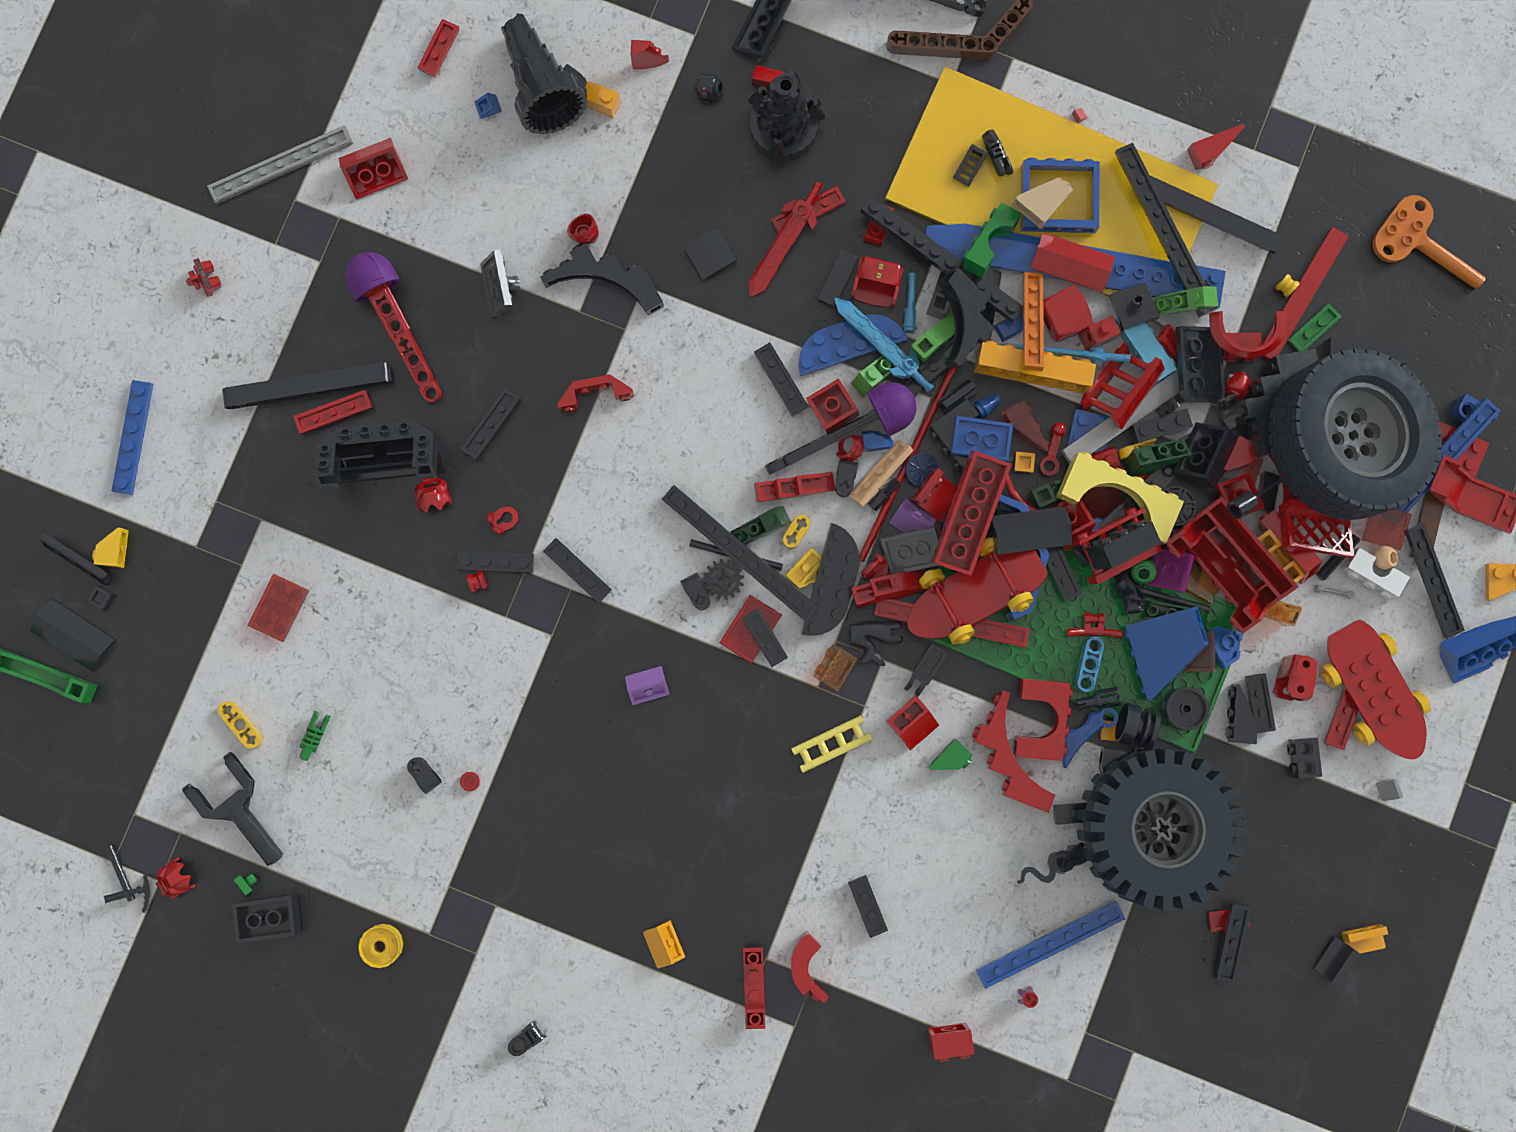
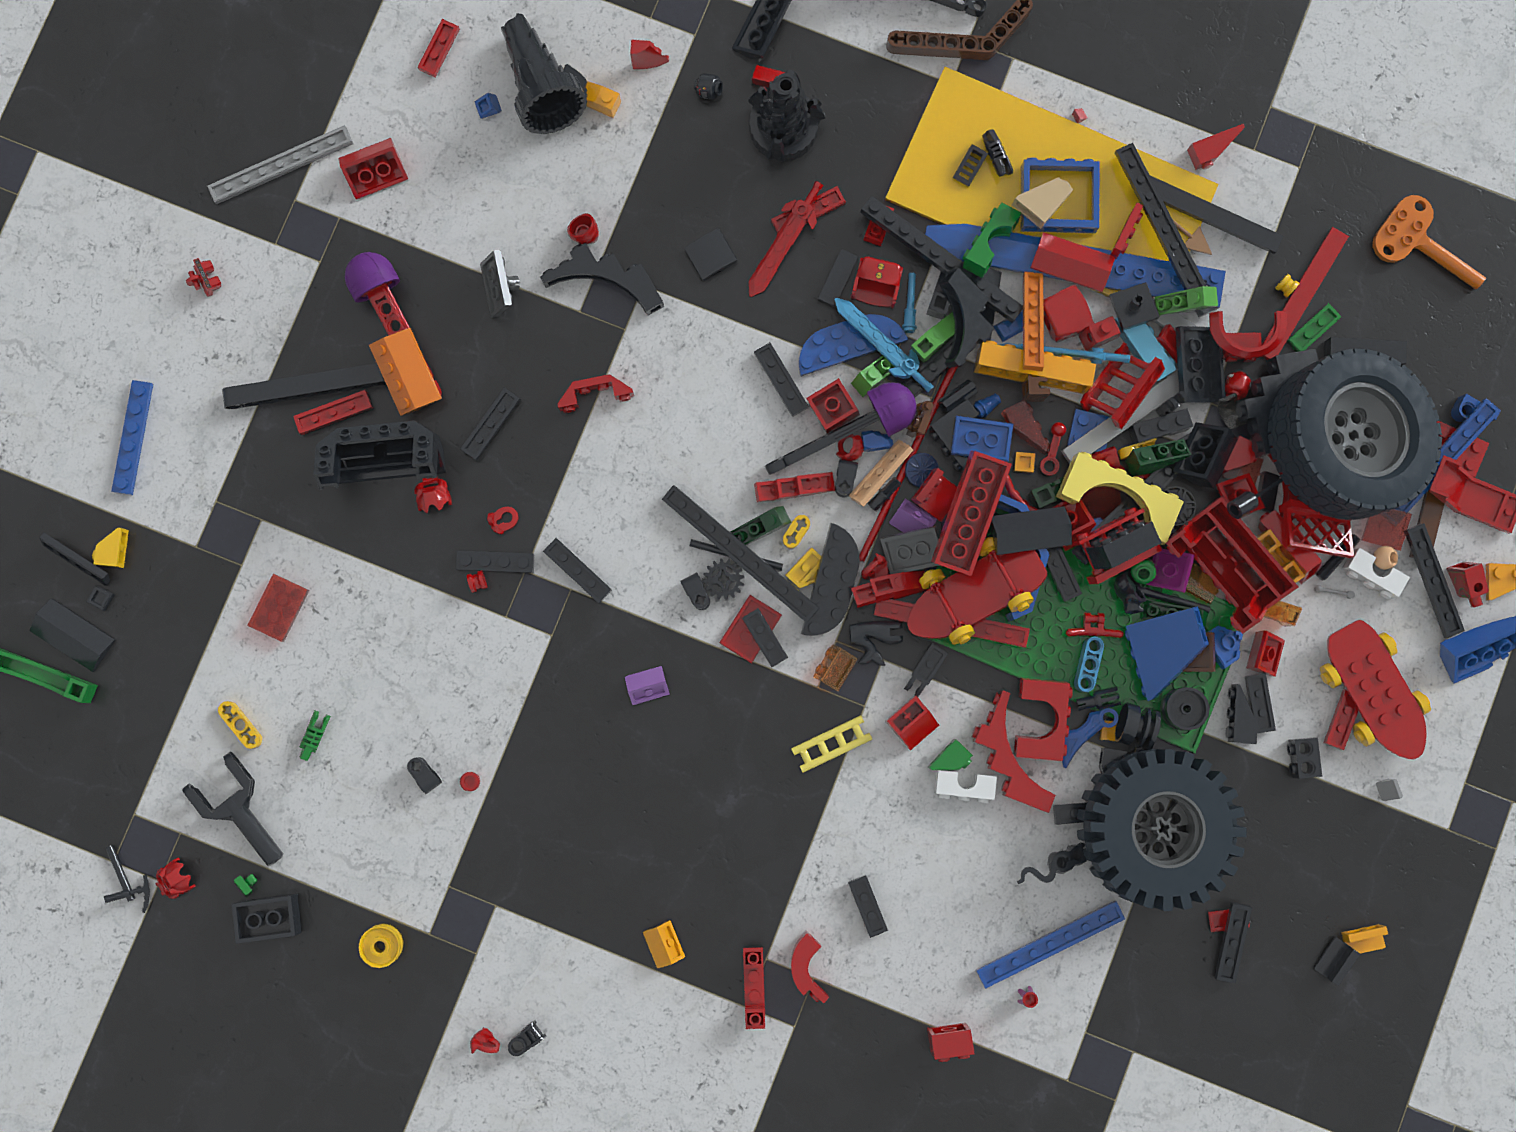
(405, 371): none -> orange slope
(484, 1041): none -> red piece
(921, 419): none -> reddish brown plate
(982, 787): none -> white arch
(1032, 391): none -> reddish brown hinge
(1127, 231): none -> red plate
(1196, 241): none -> medium nougat piece
(1265, 653): none -> red slope
(1299, 677): red piece -> none
(1469, 581): none -> red torso

